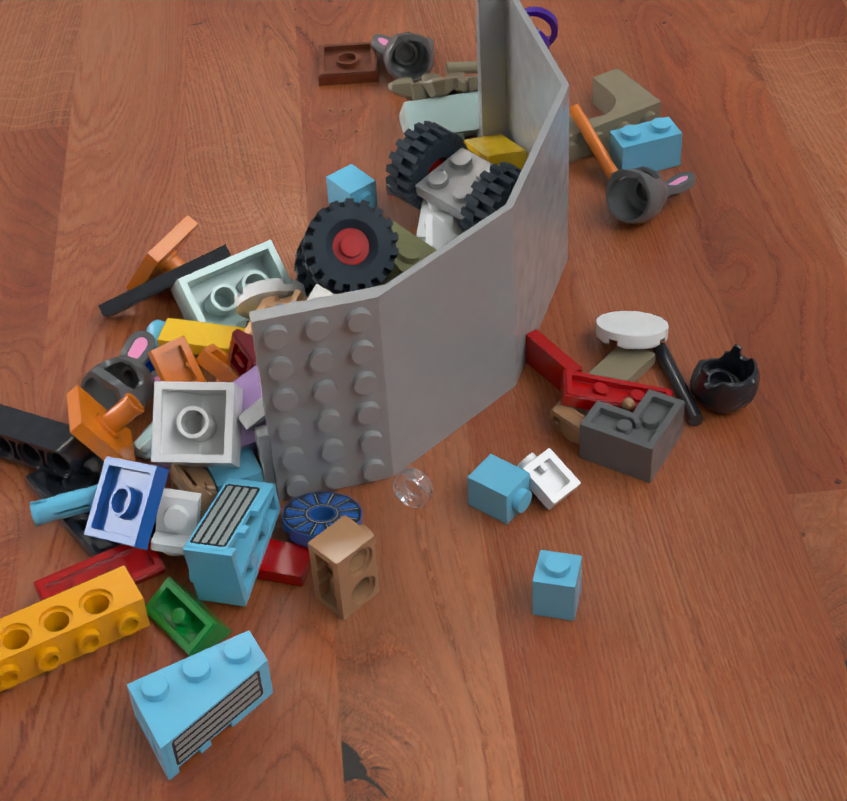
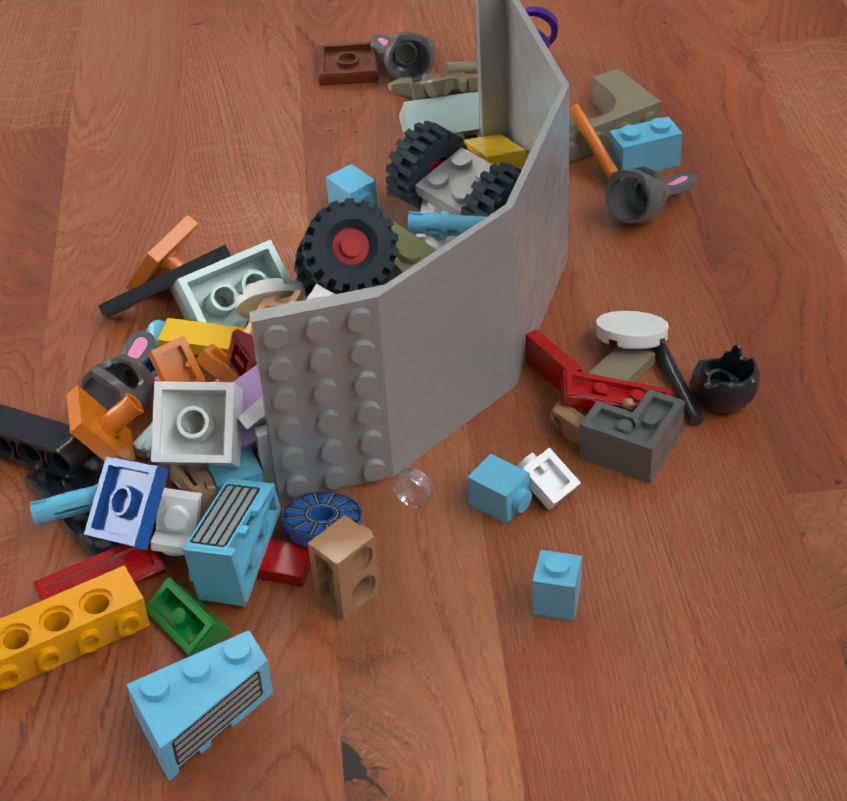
(440, 223): none -> medium azure pin

